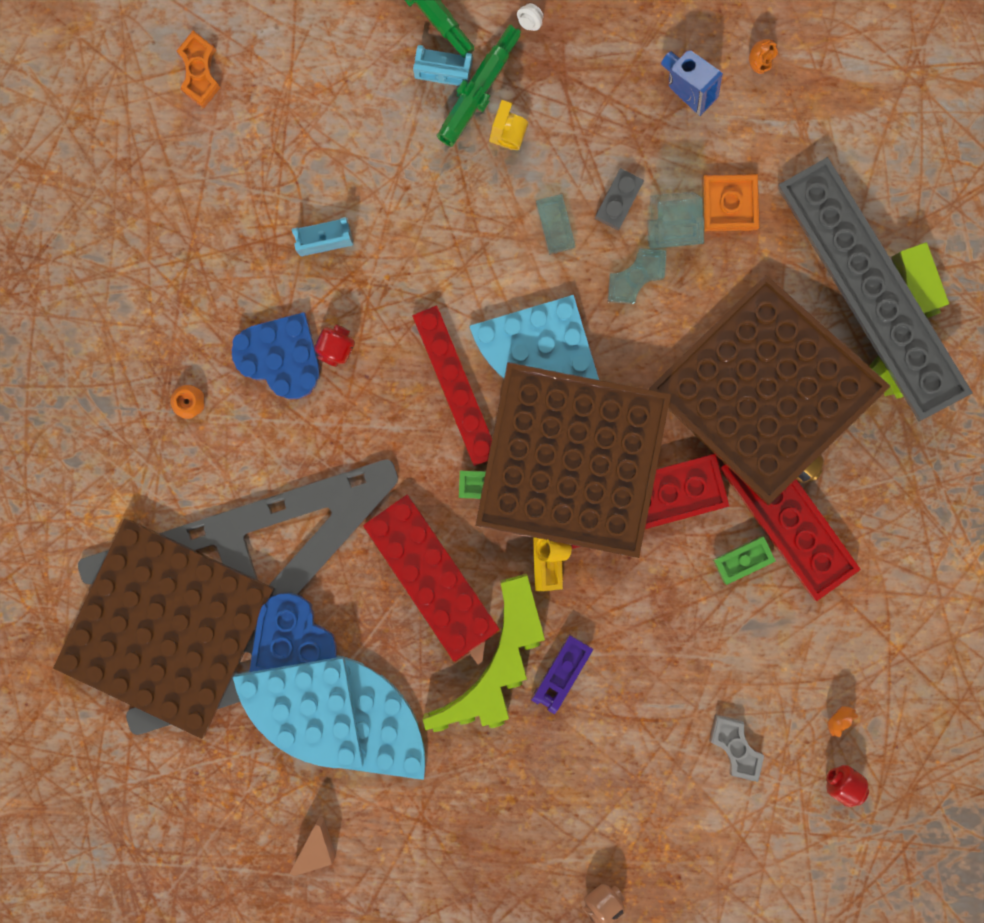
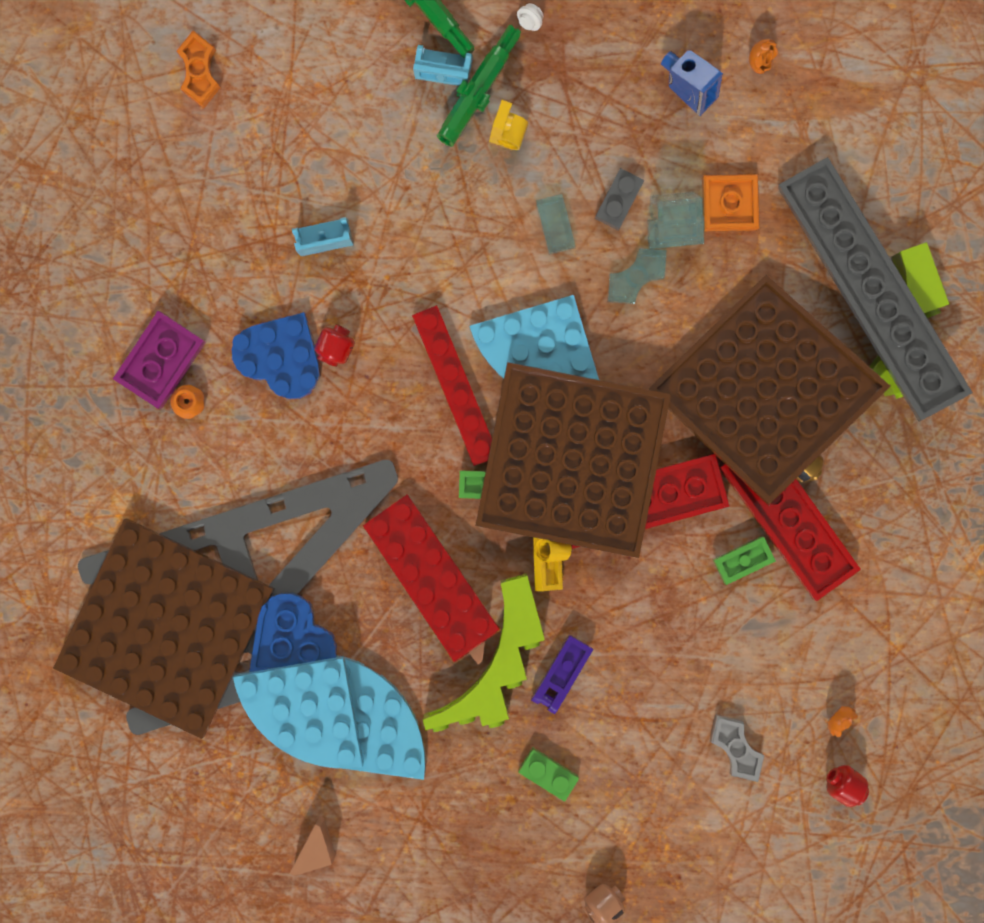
(159, 360): none -> magenta plate
(548, 774): none -> bright green plate

